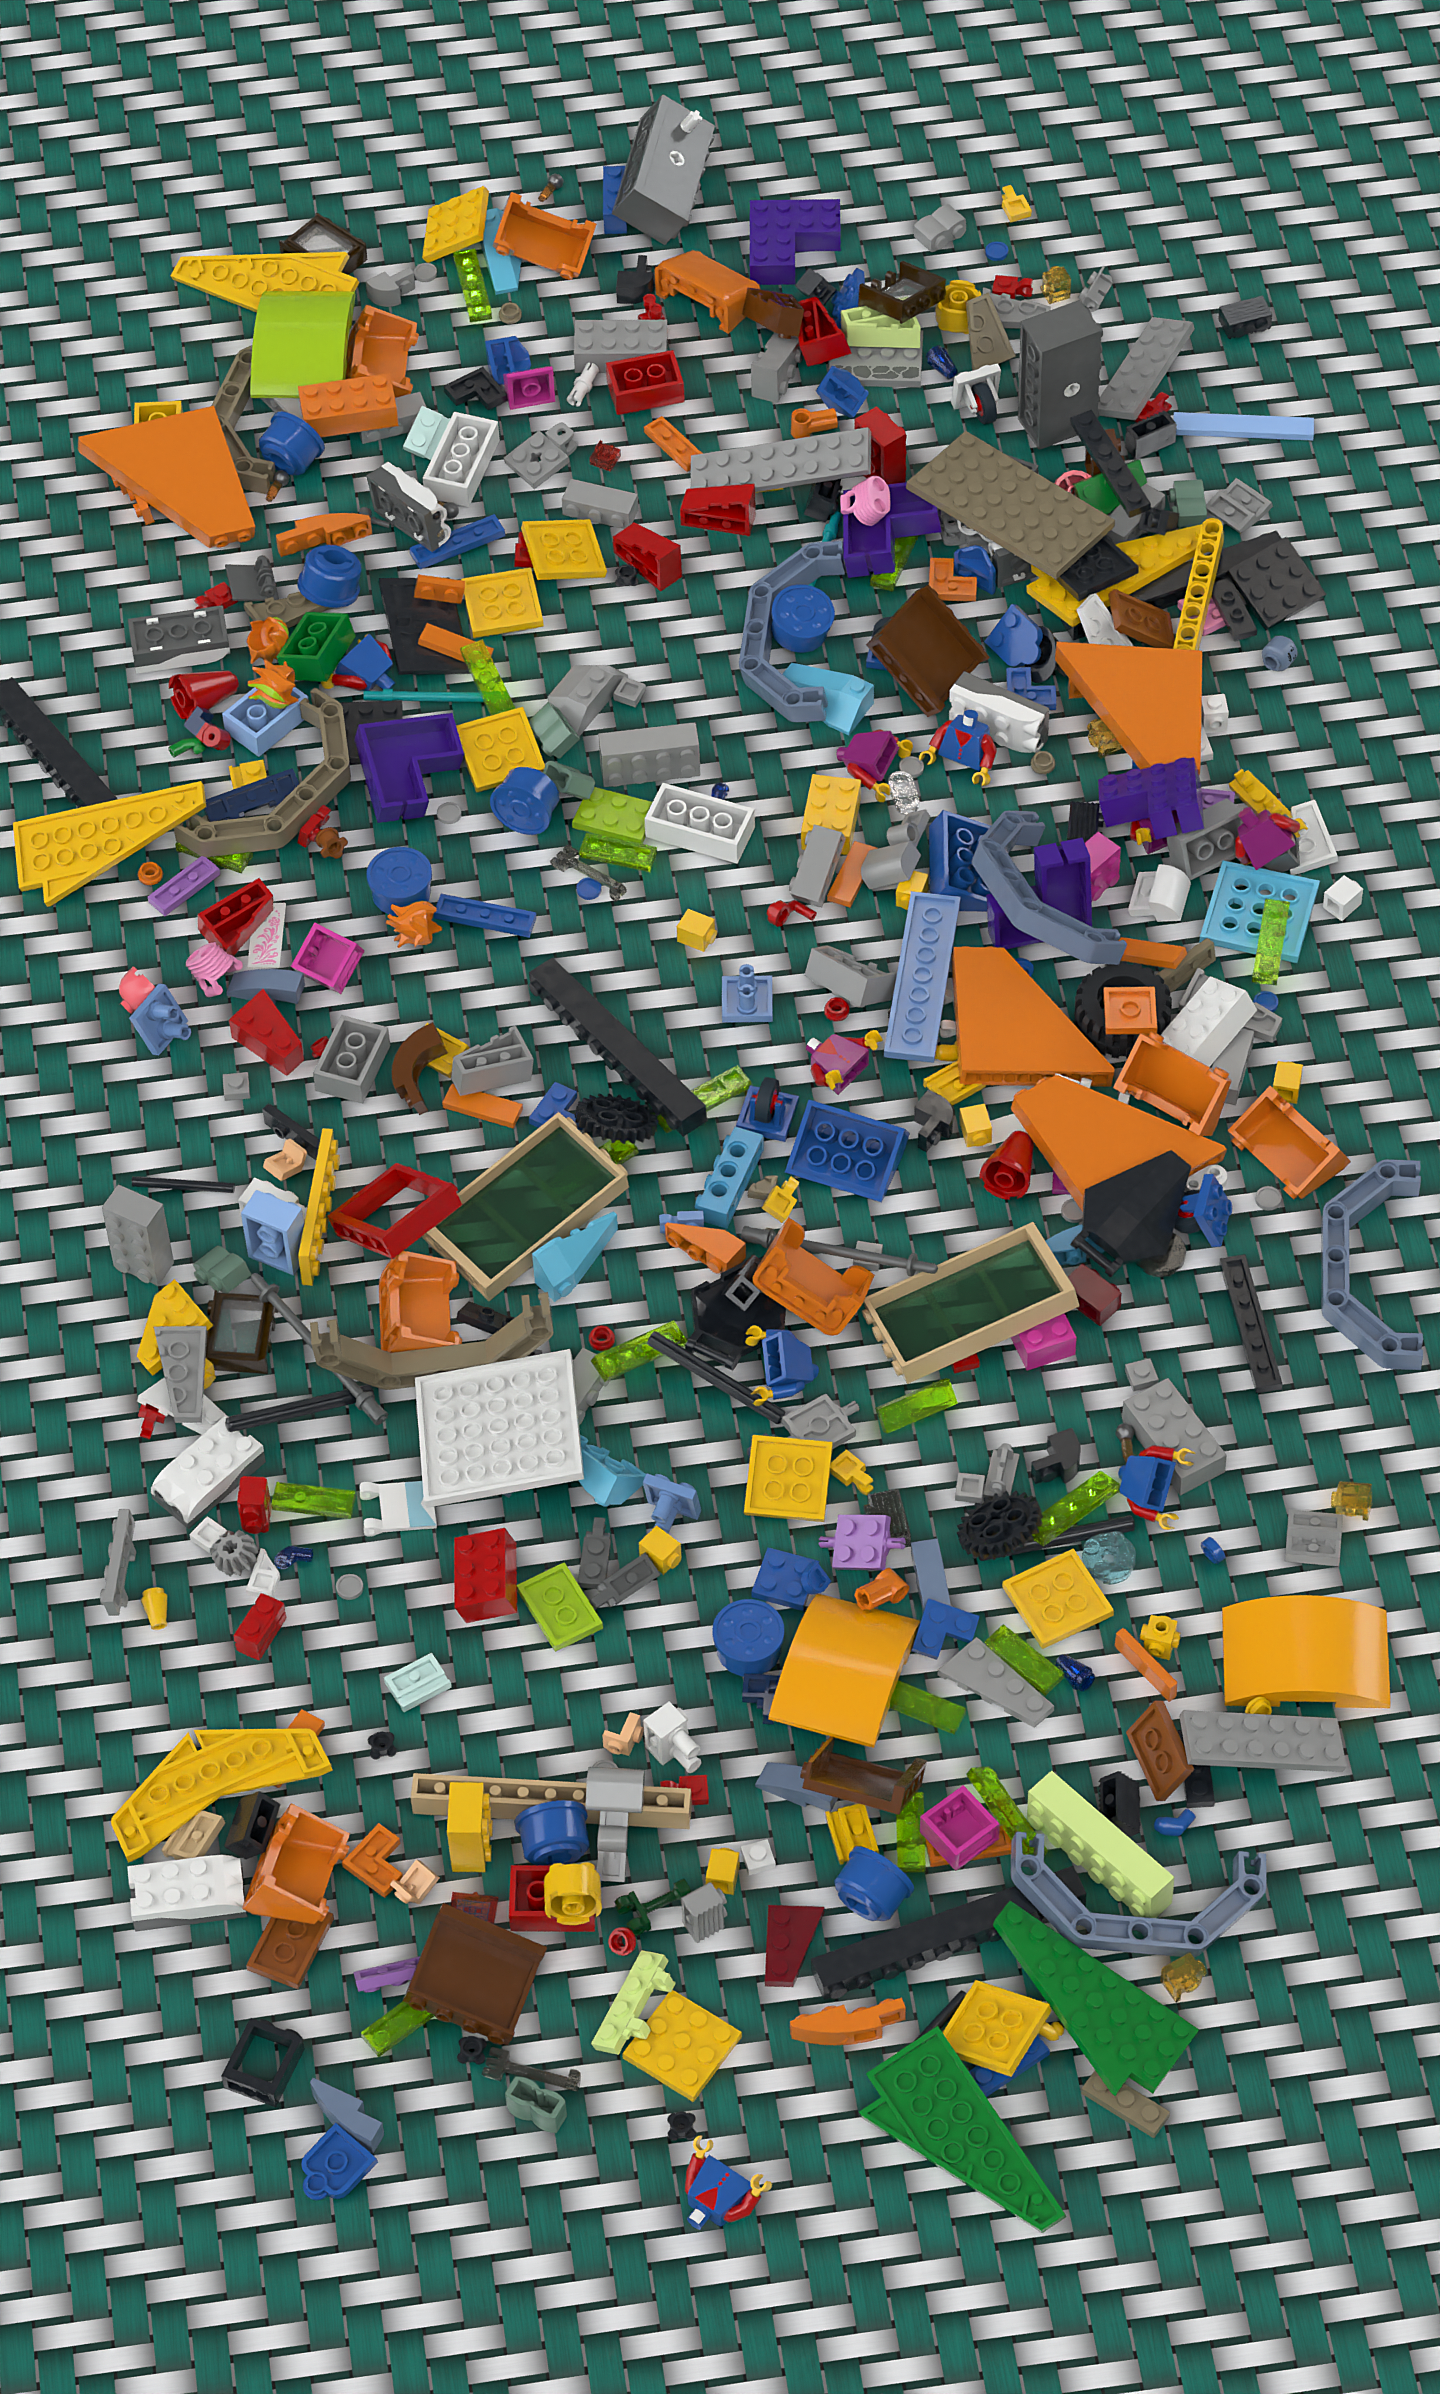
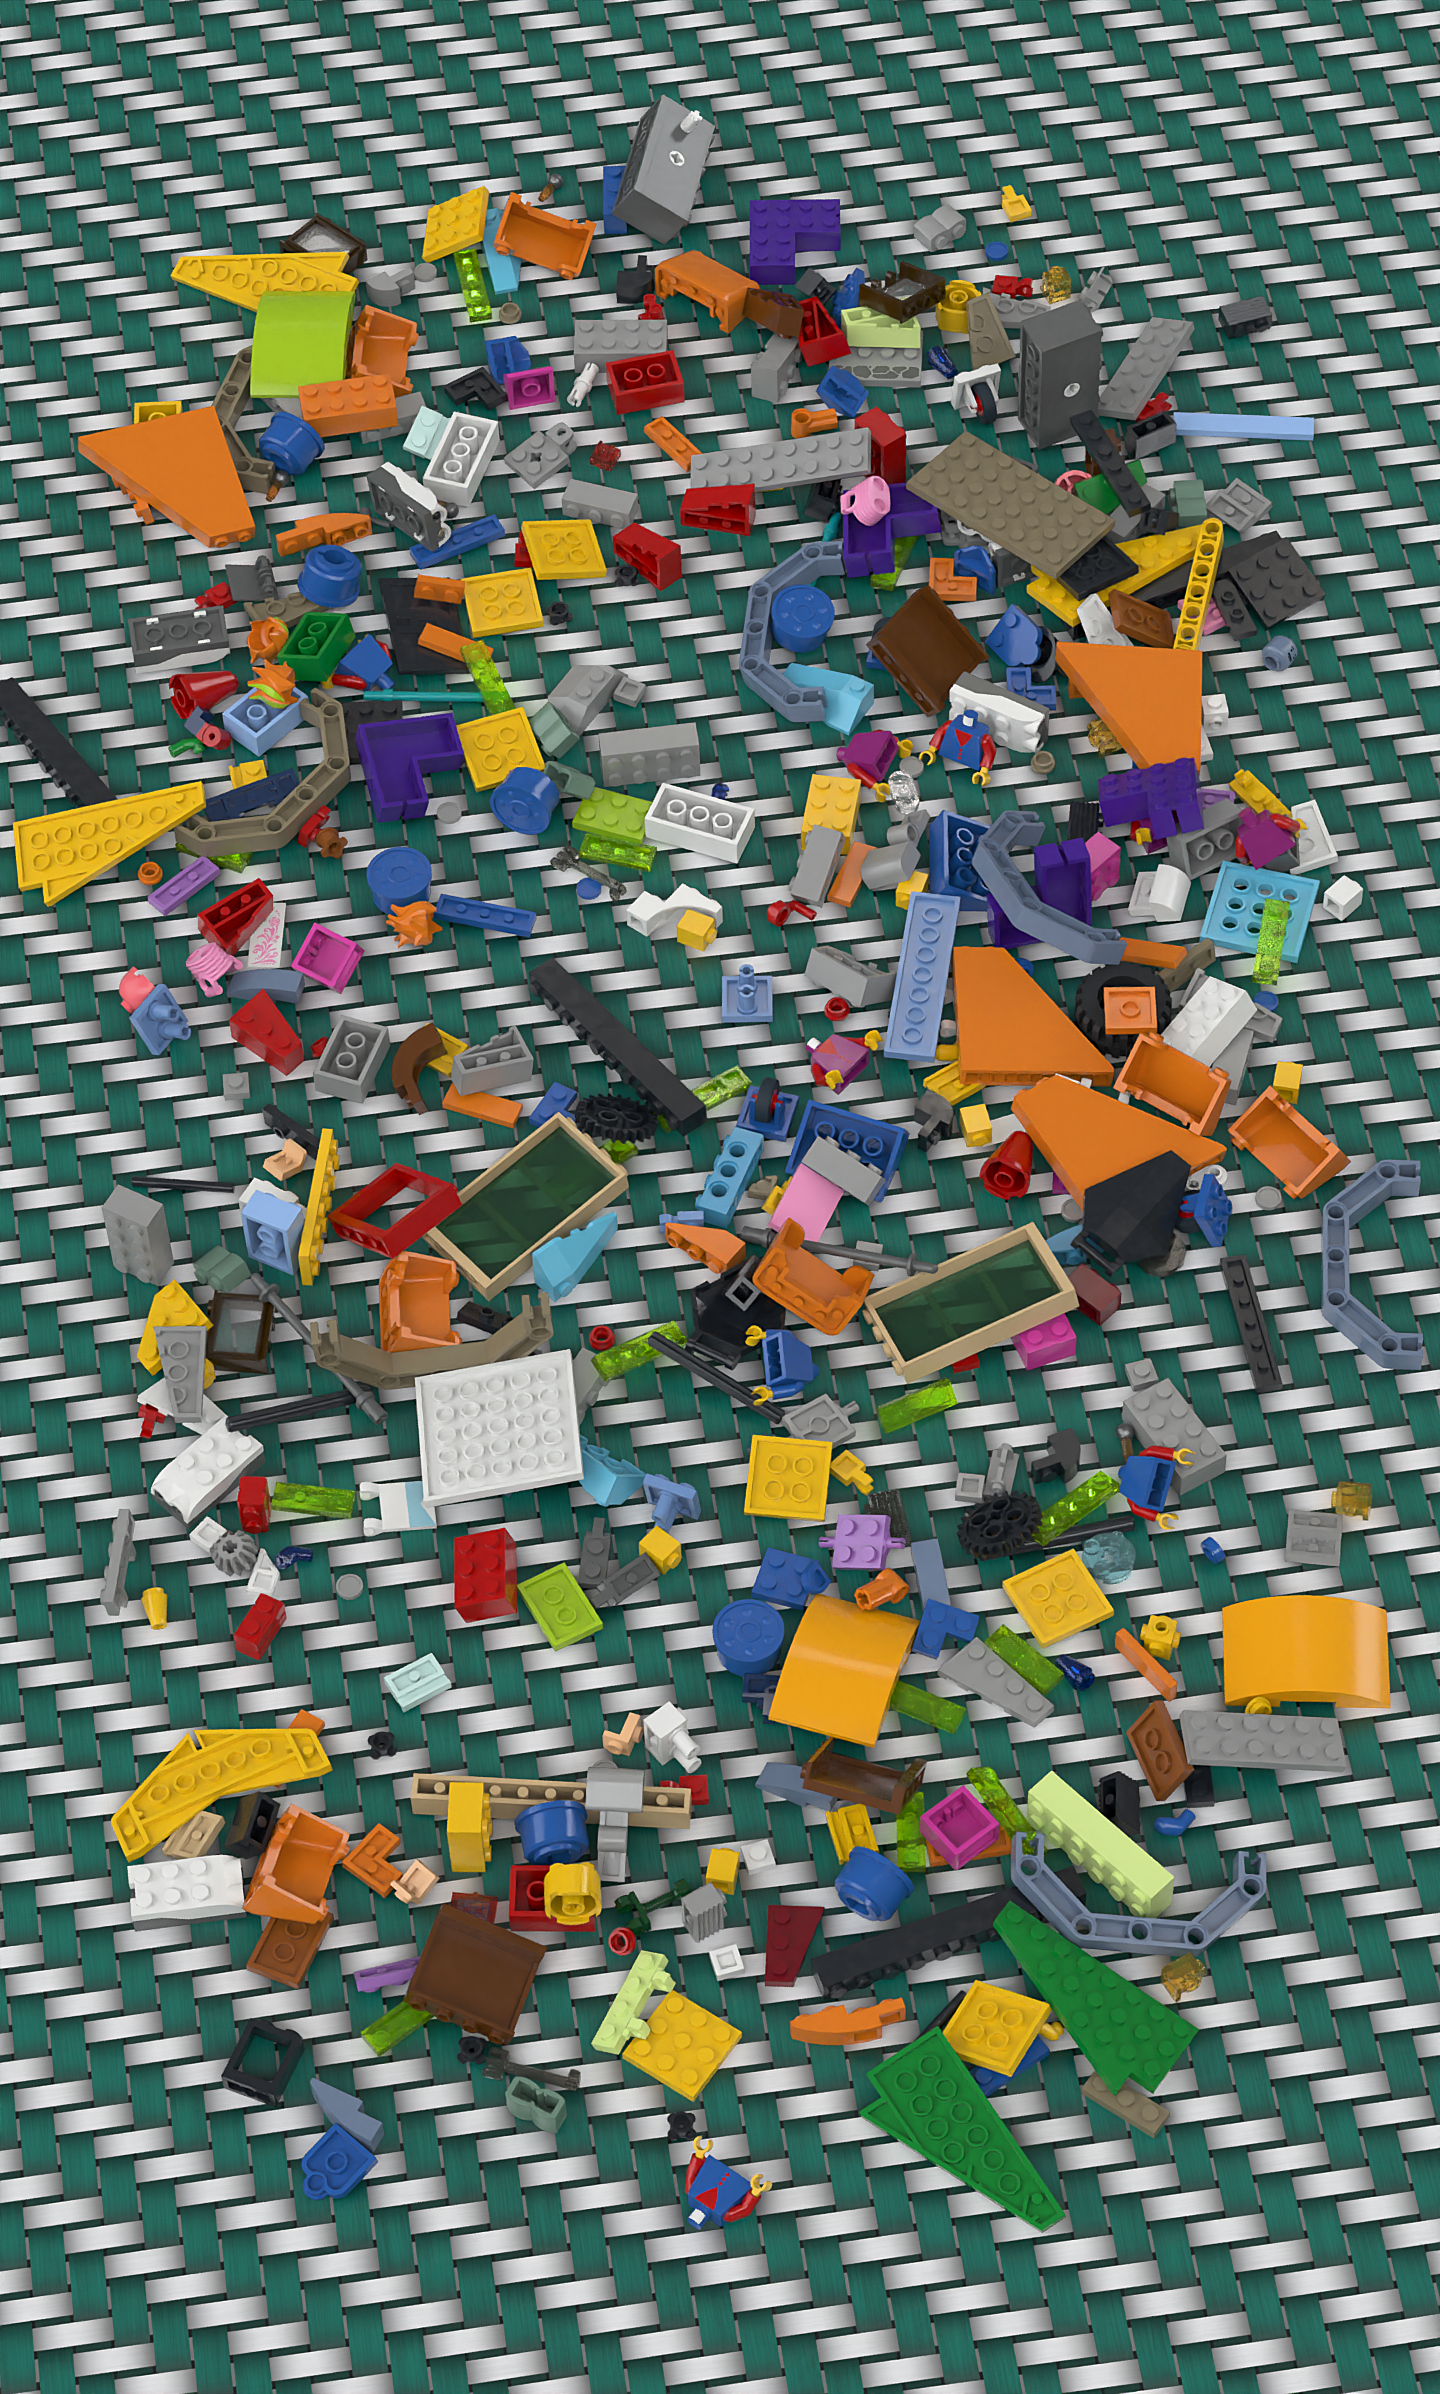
(559, 613): none -> black plate
(651, 912): none -> white arch
(726, 1962): none -> white plate
(808, 1201): none -> bright pink tile
(844, 1169): none -> light grey brick

